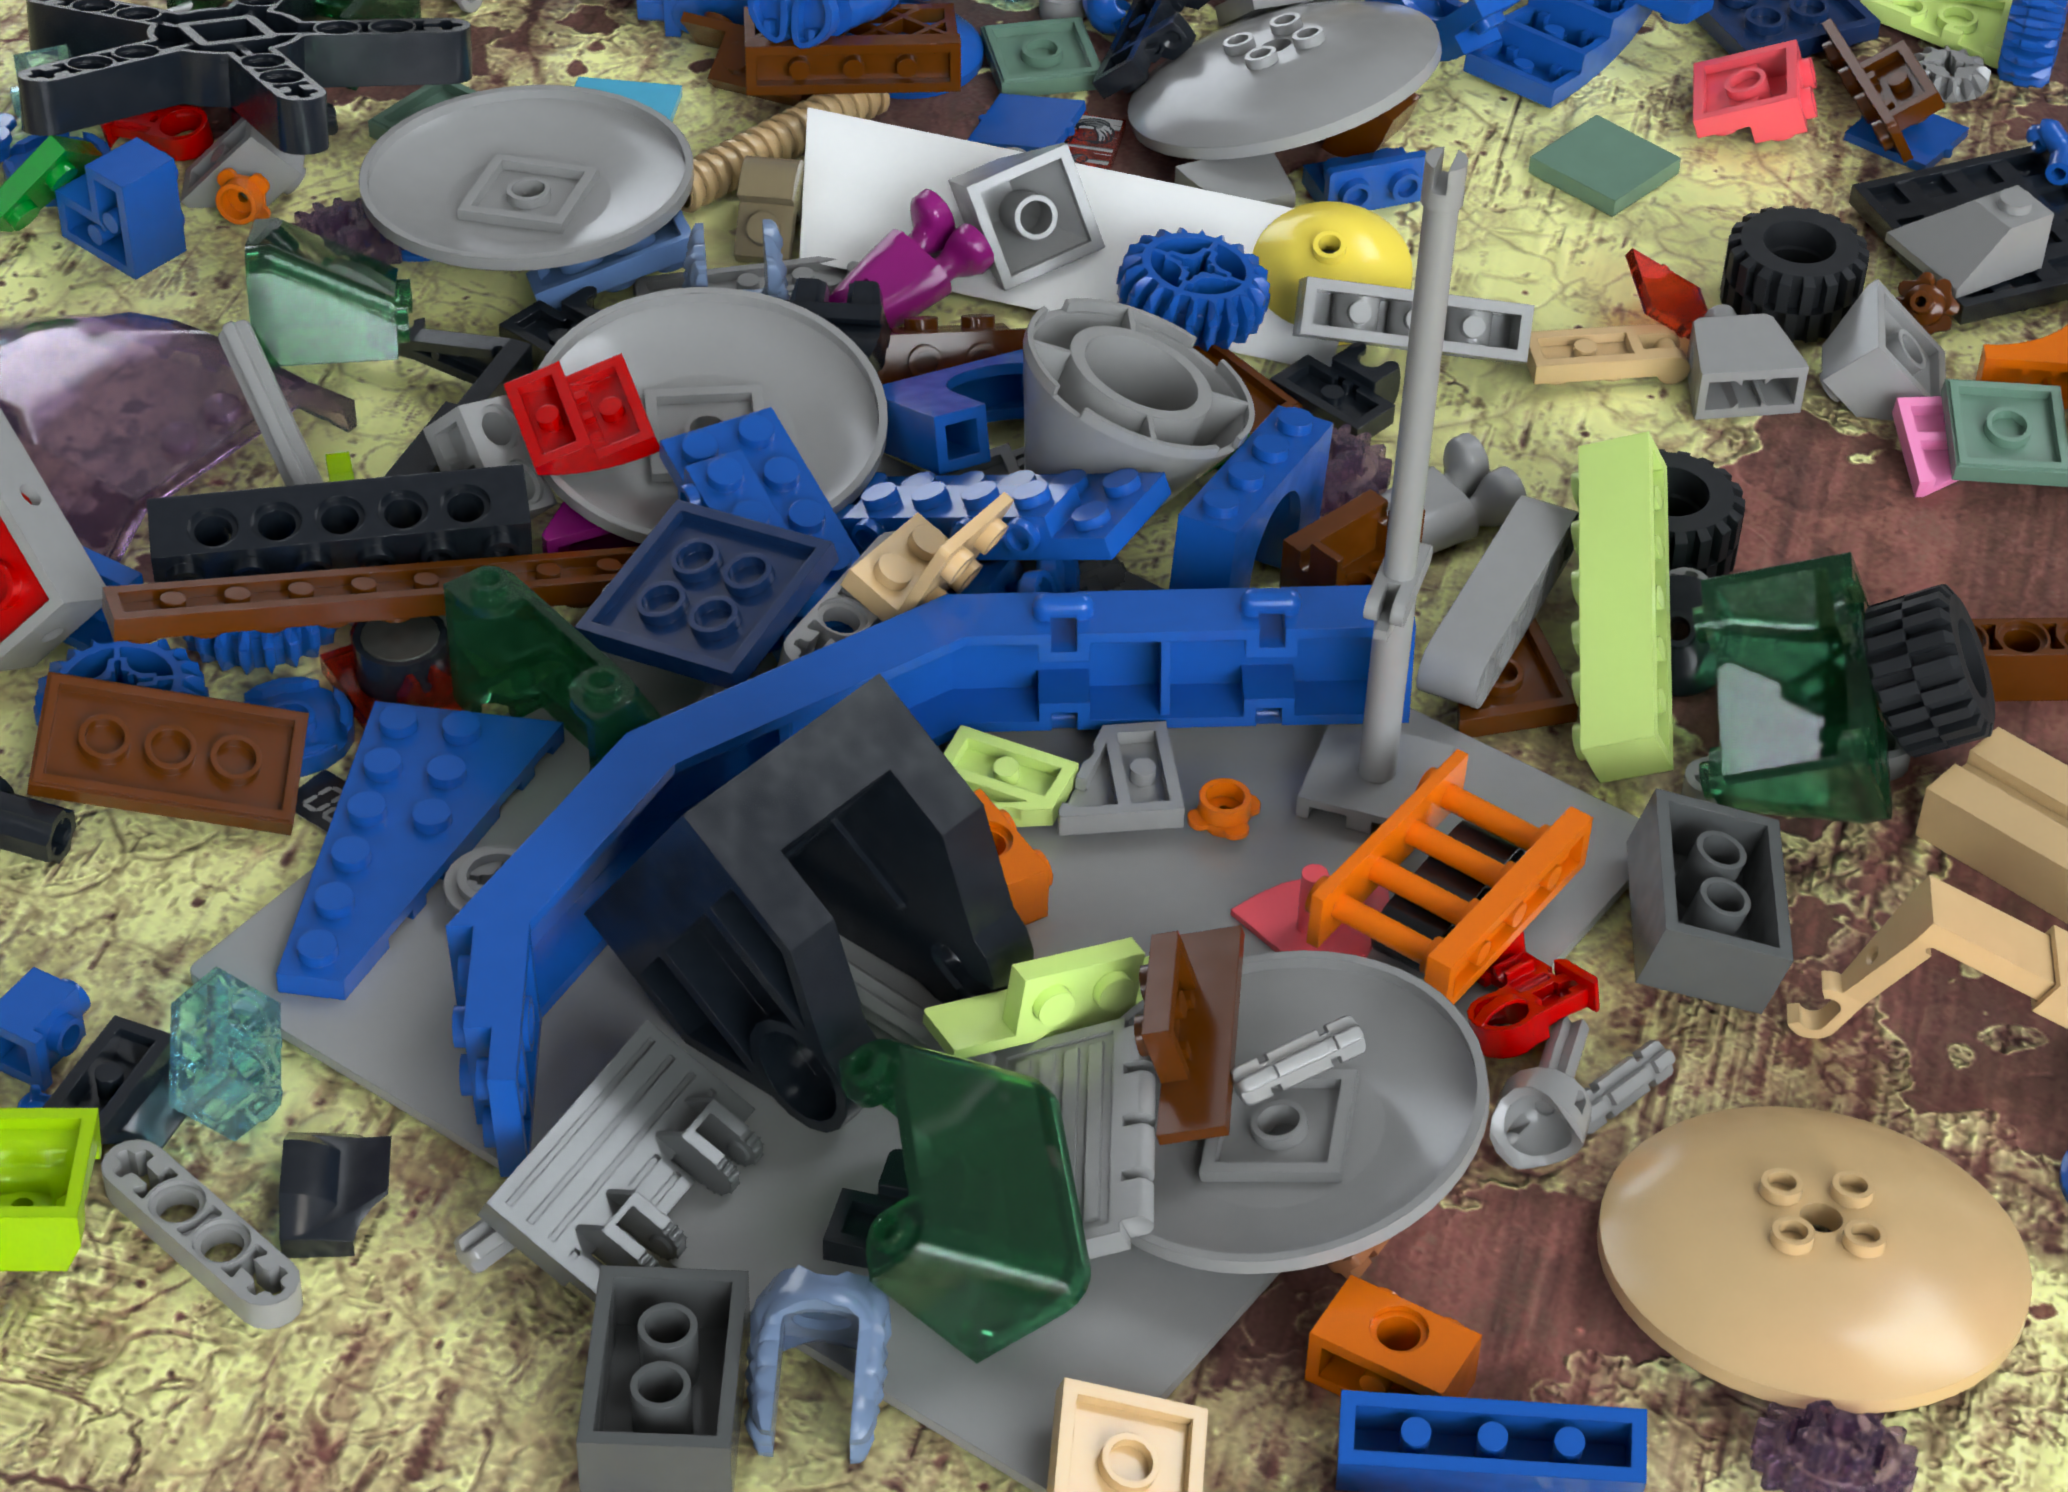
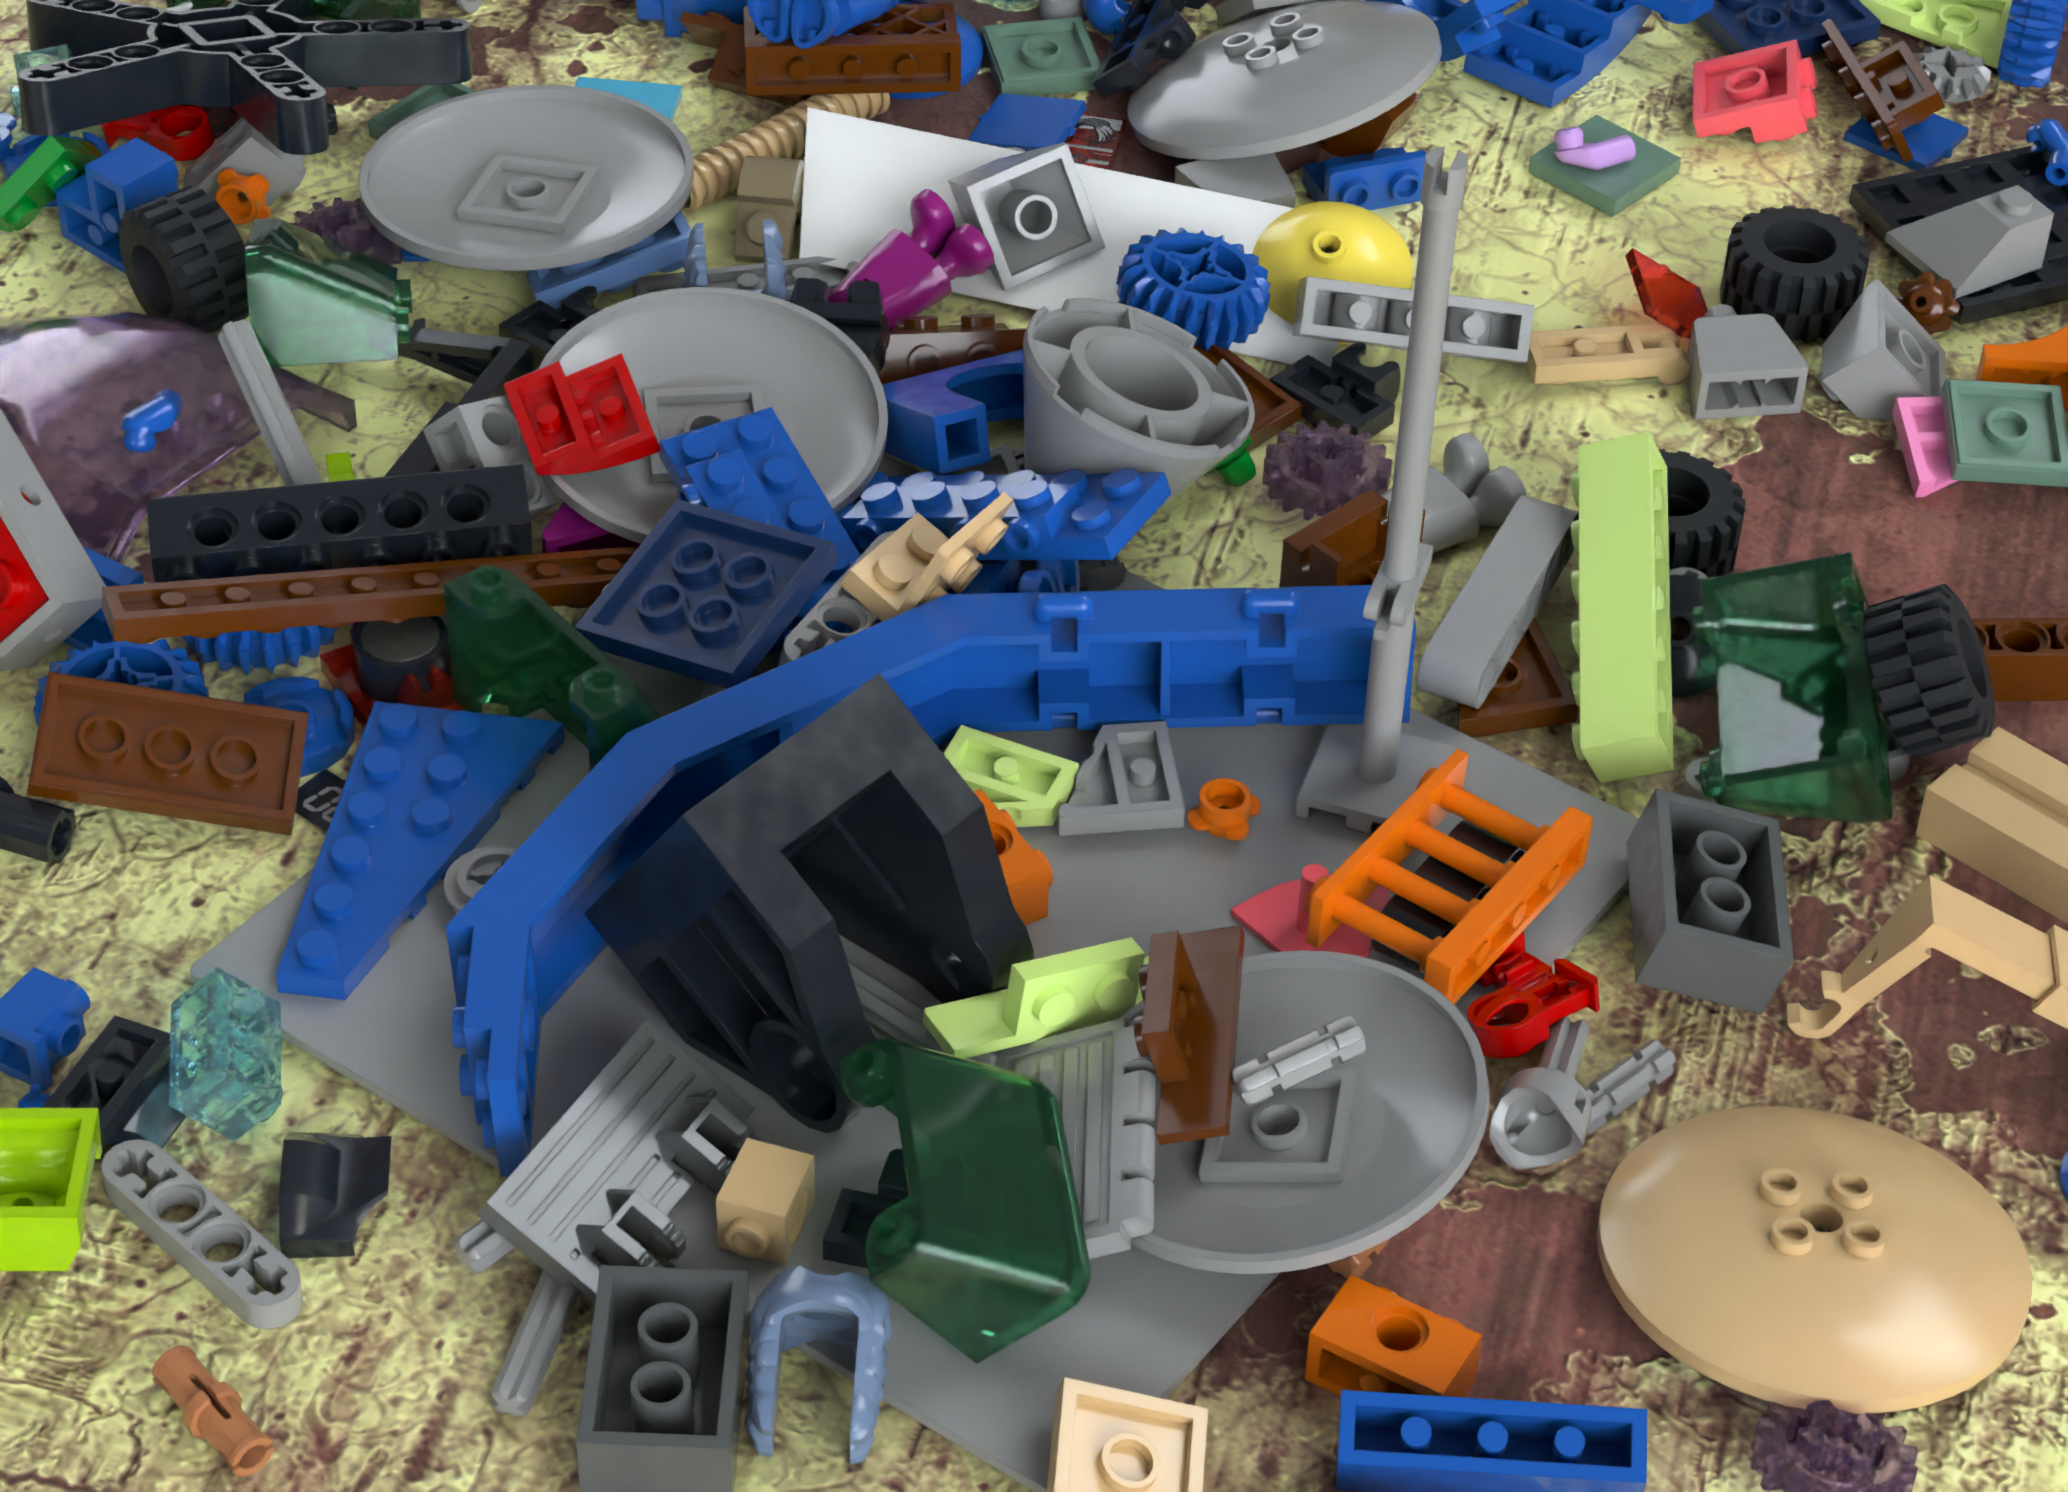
(151, 417): none -> blue arm
(185, 260): none -> black tyre
(212, 1410): none -> nougat pin
(533, 1346): none -> light grey axle
(765, 1201): none -> tan brick
(1253, 502): blue arch -> none
(1592, 155): none -> lavender arm

